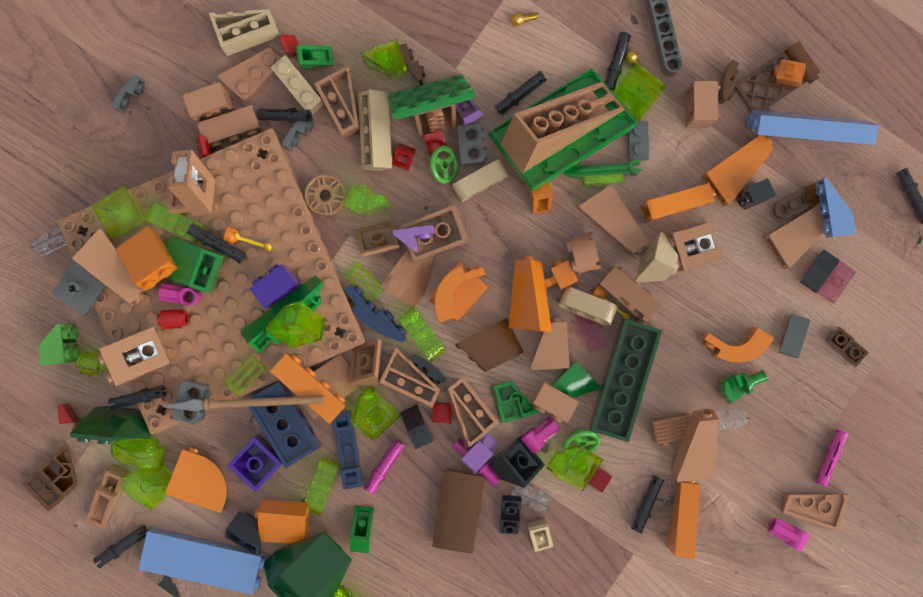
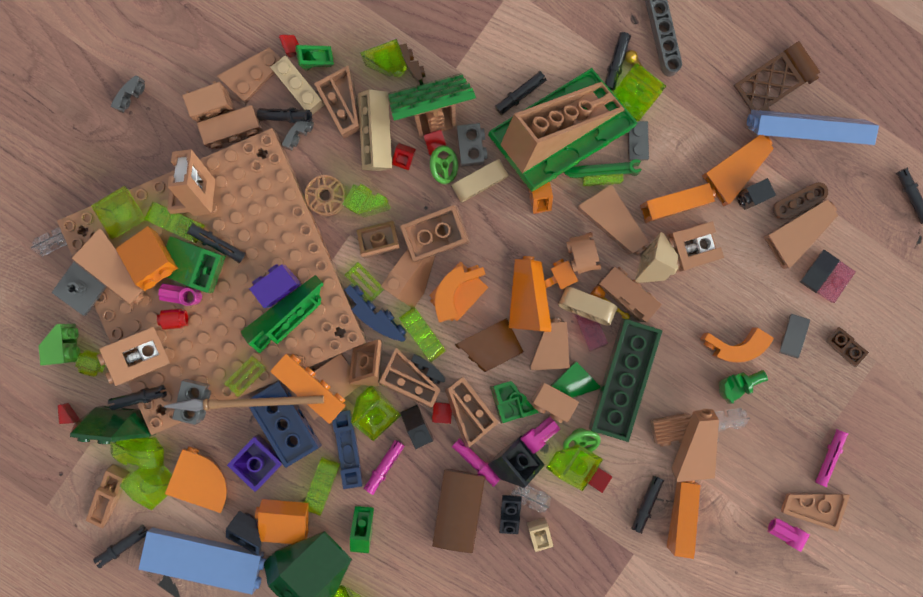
(53, 479): reddish brown slope -> none
(203, 146): red slope -> none
(232, 236): hinge -> none
(244, 30): tan wedge -> none
(297, 325): clear neon green slope -> none
(409, 235): medium lavender slope -> none
(468, 112): medium lavender slope -> none
(480, 452): medium lavender slope -> none
(517, 19): piece -> none
(702, 104): nougat container -> none
(726, 85): reddish brown slope -> none
(790, 72): orange brick -> none
(836, 215): medium blue slope -> none

